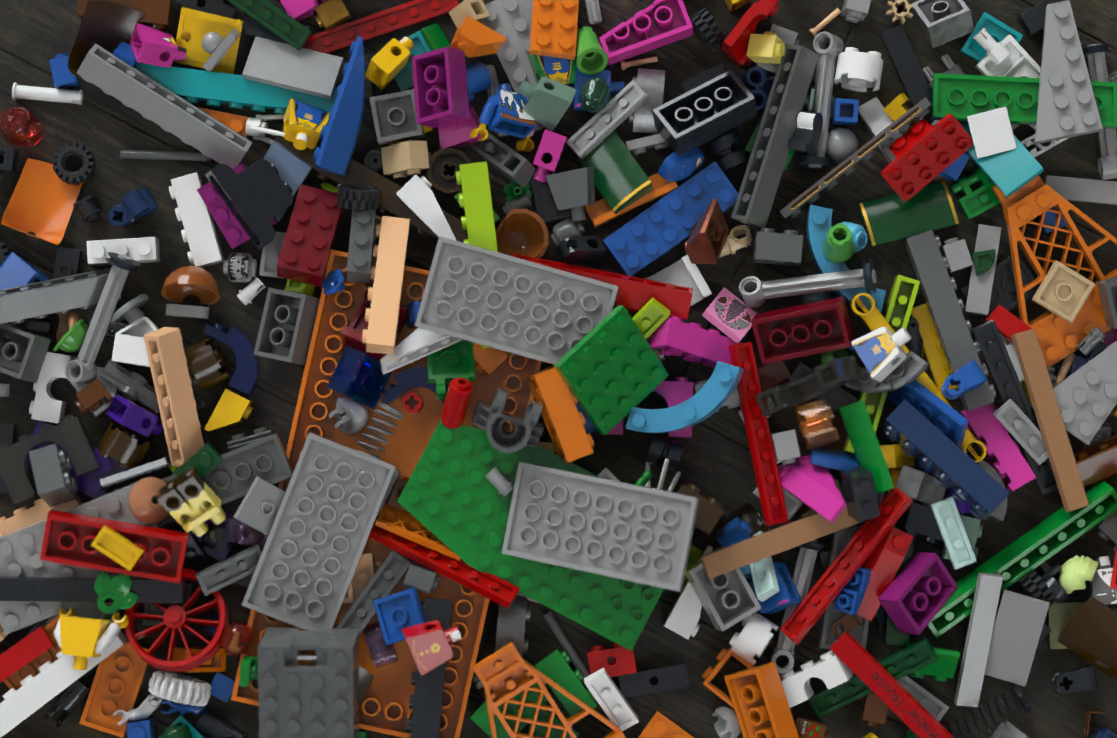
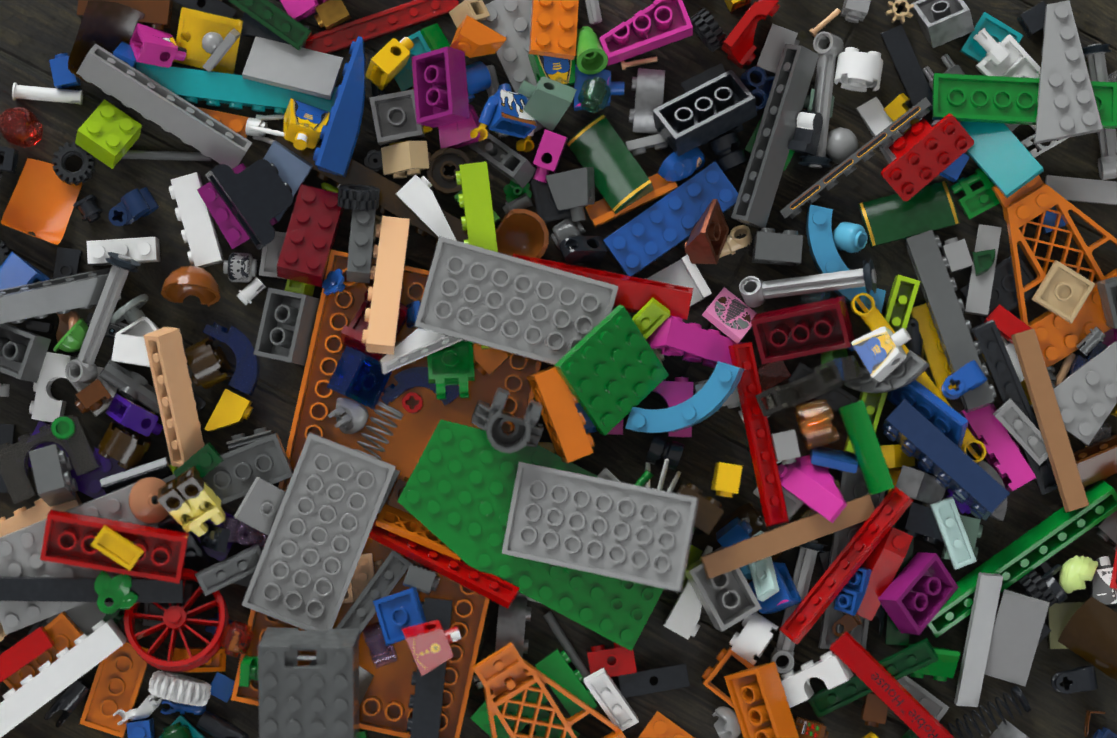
(63, 427): none -> green tile
(86, 636): yellow torso -> none
(108, 134): none -> lime brick
(187, 311): light grey beam -> none
(456, 403): red brick -> none
(499, 482): light grey pin -> none
(608, 119): light grey tile -> none
(726, 479): none -> yellow brick
(766, 48): light yellow brick -> none
(836, 250): bright green plant -> none
(845, 112): blue brick -> none
(860, 493): black brick -> none
(991, 132): white sticker -> none

